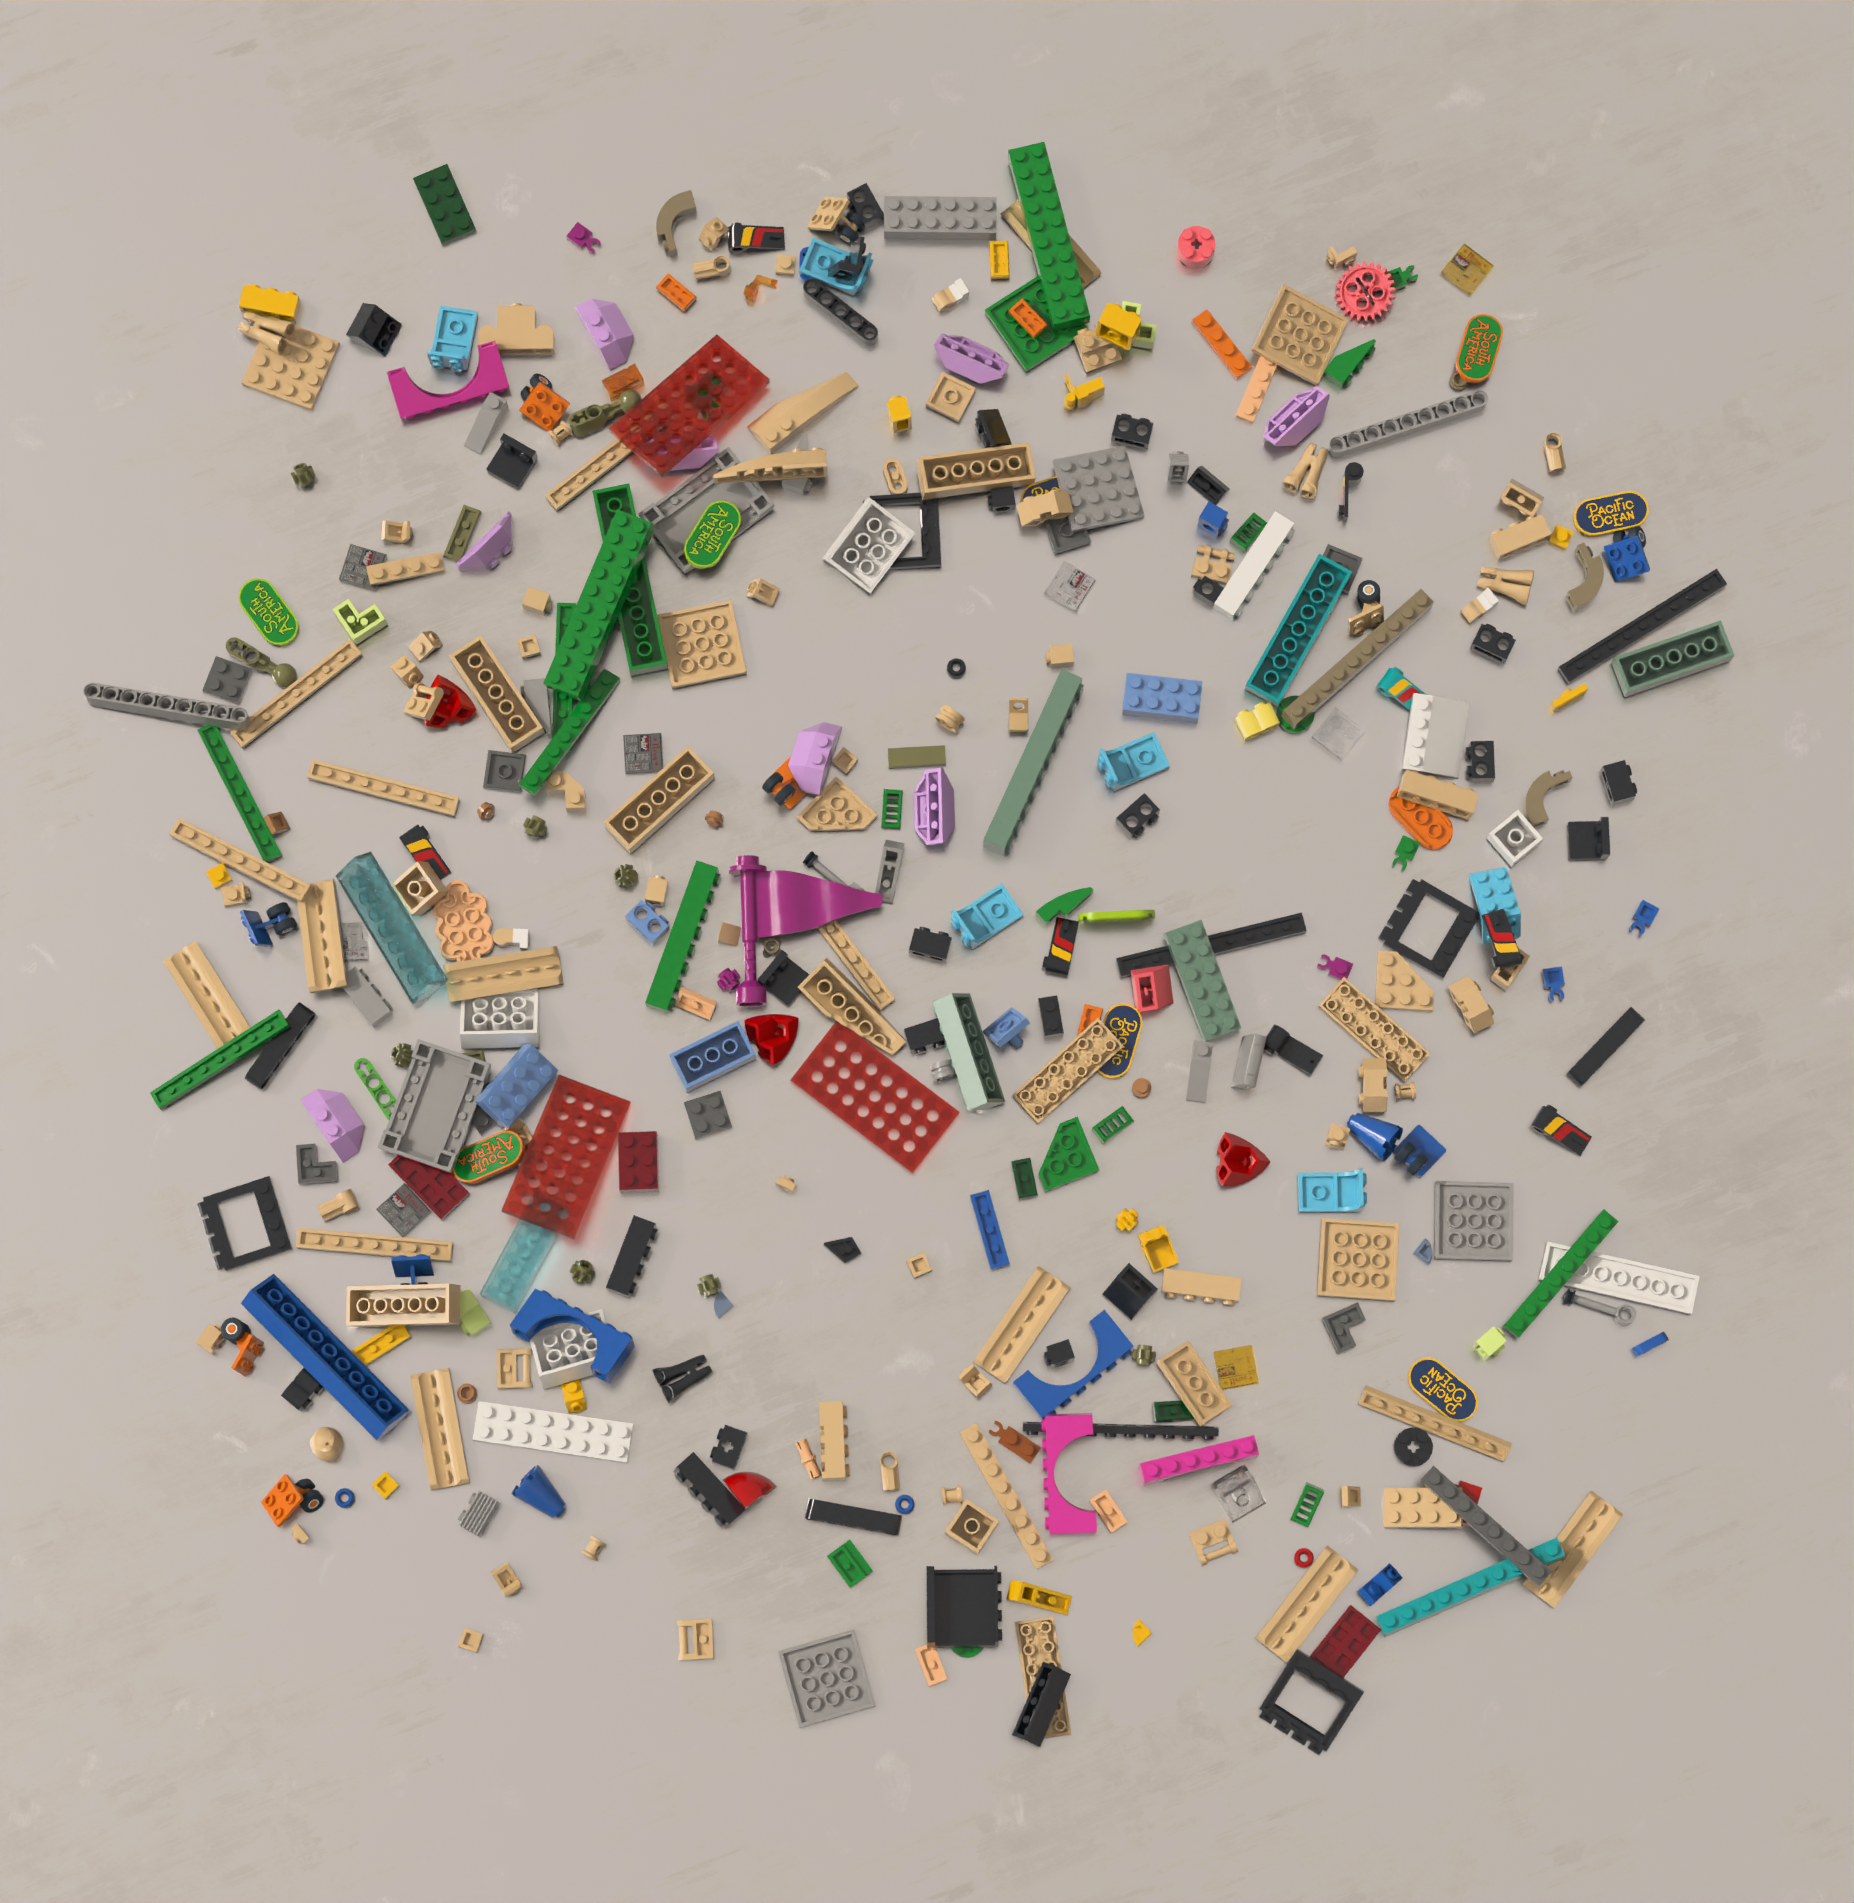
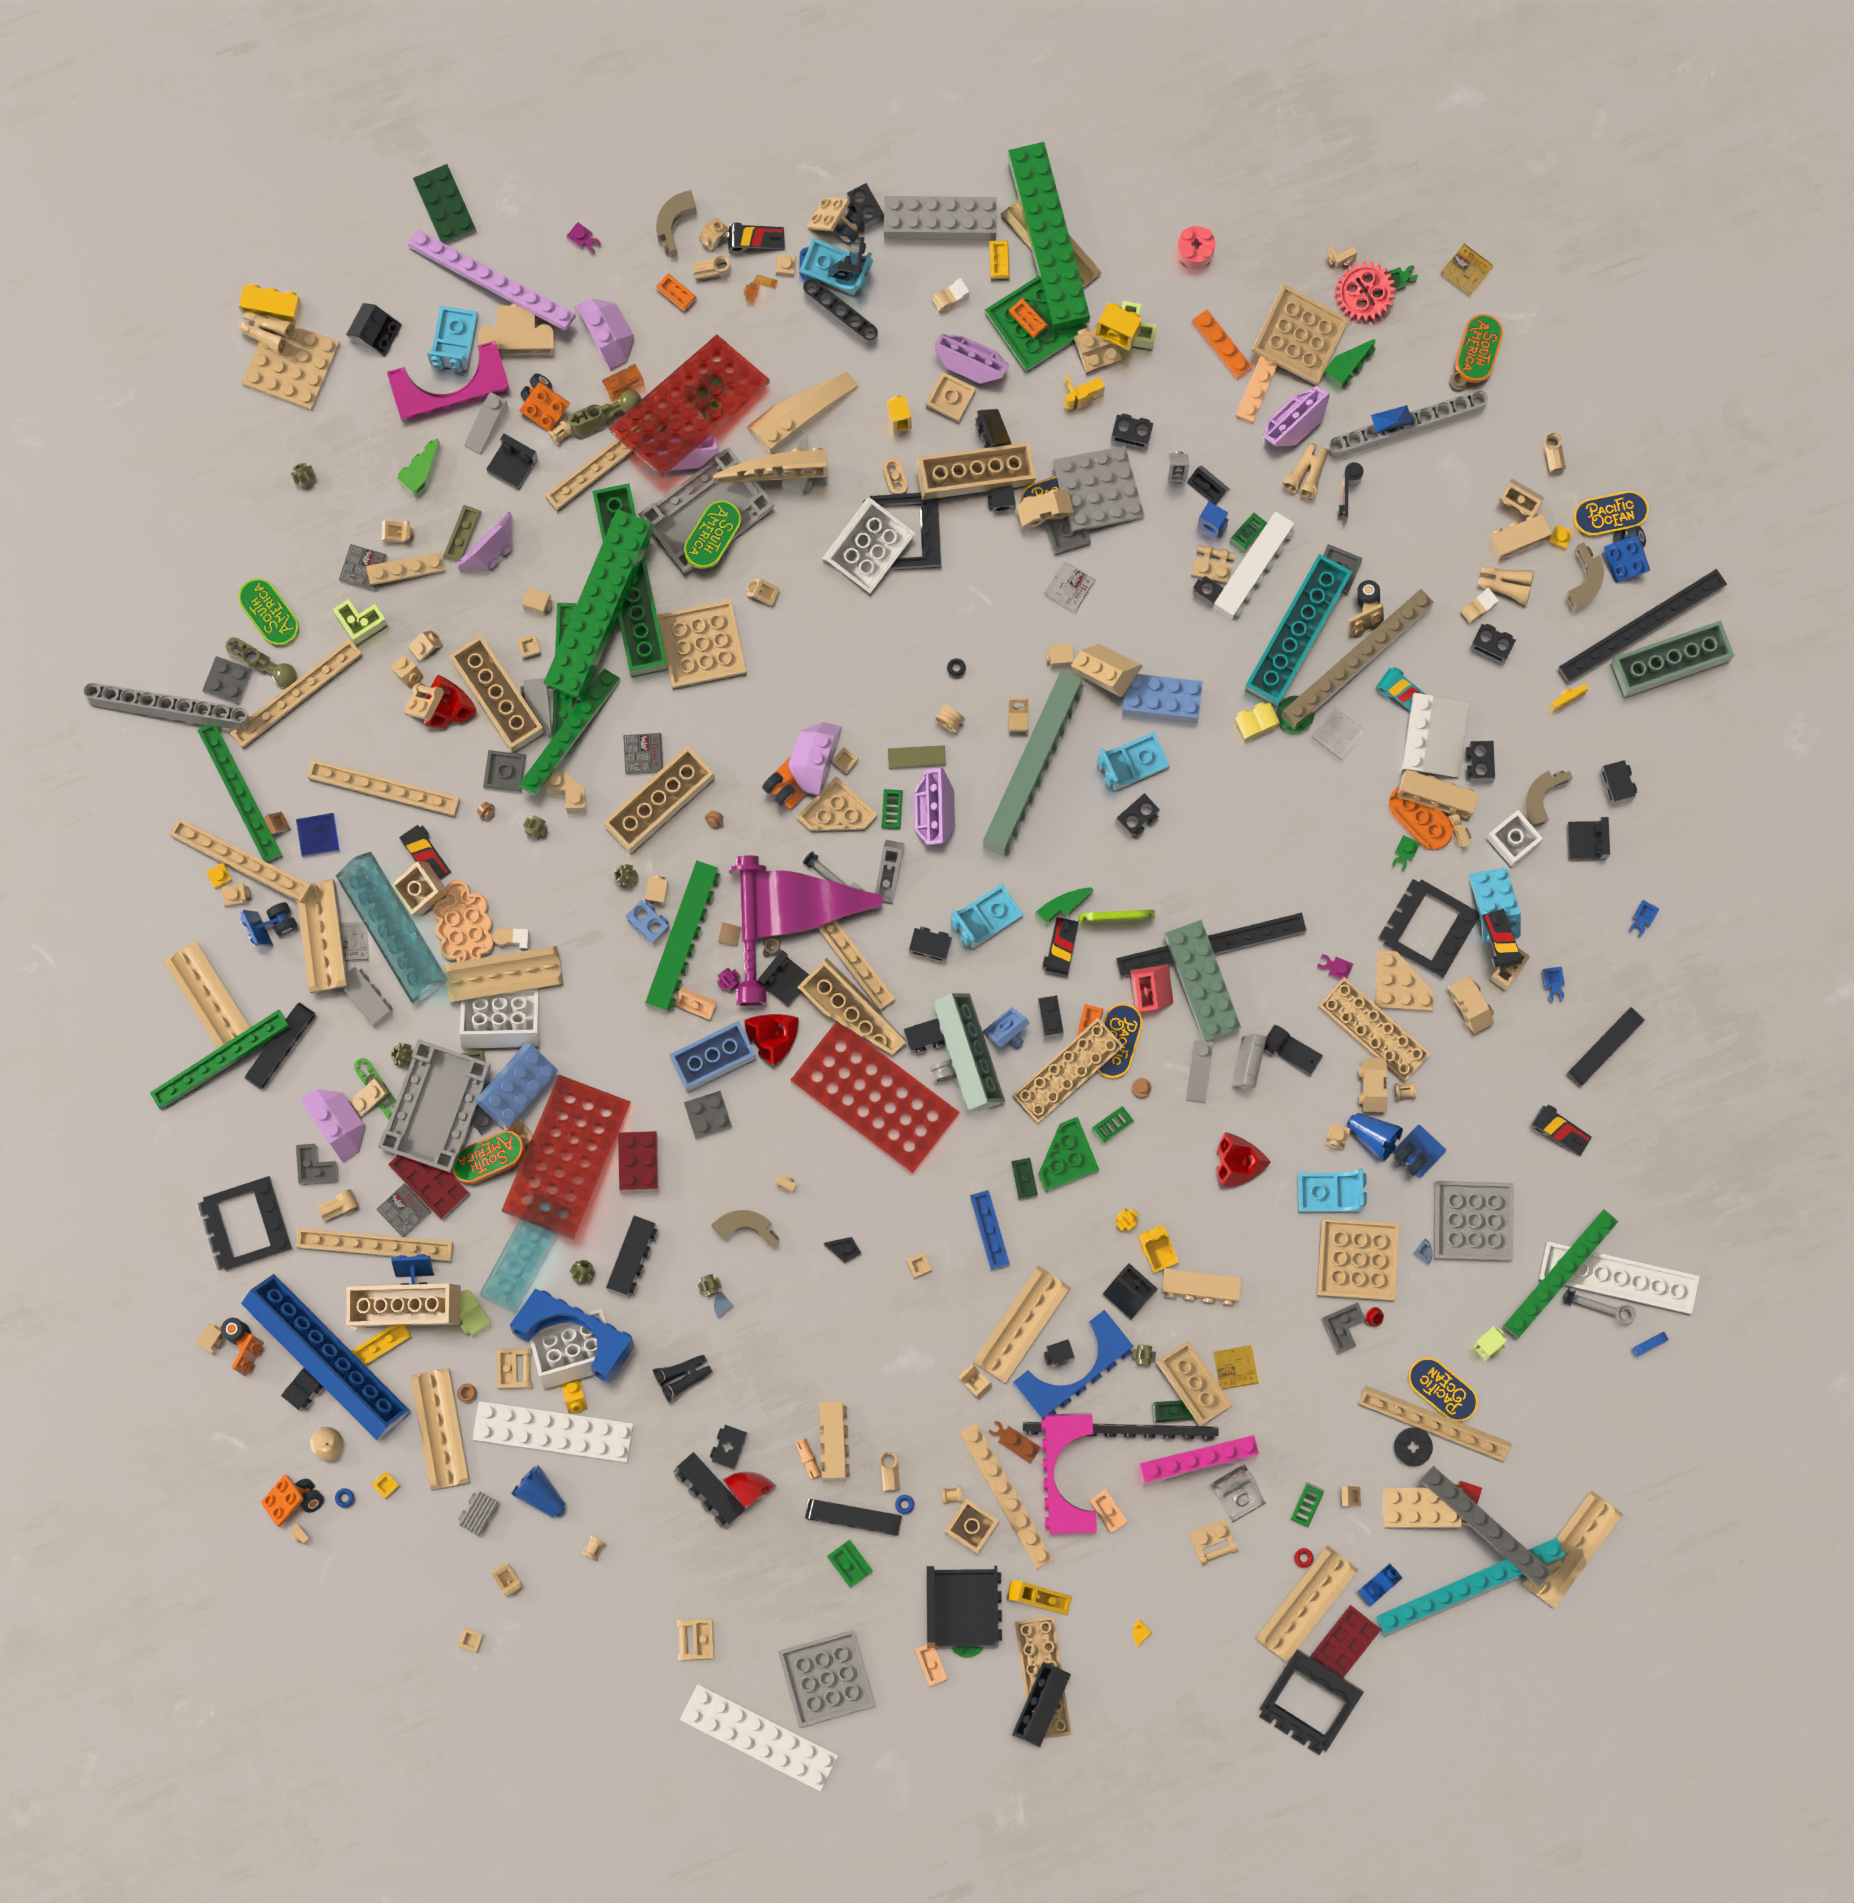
(317, 835): none -> clear blue tile
(368, 1097): none -> tan plate
(418, 473): none -> bright green slope
(492, 280): none -> lavender plate
(745, 1219): none -> dark tan arch
(759, 1737): none -> white plate
(1106, 668): none -> tan slope
(1374, 1316): none -> red plate
(1391, 419): none -> blue slope
(1462, 833): none -> tan plate

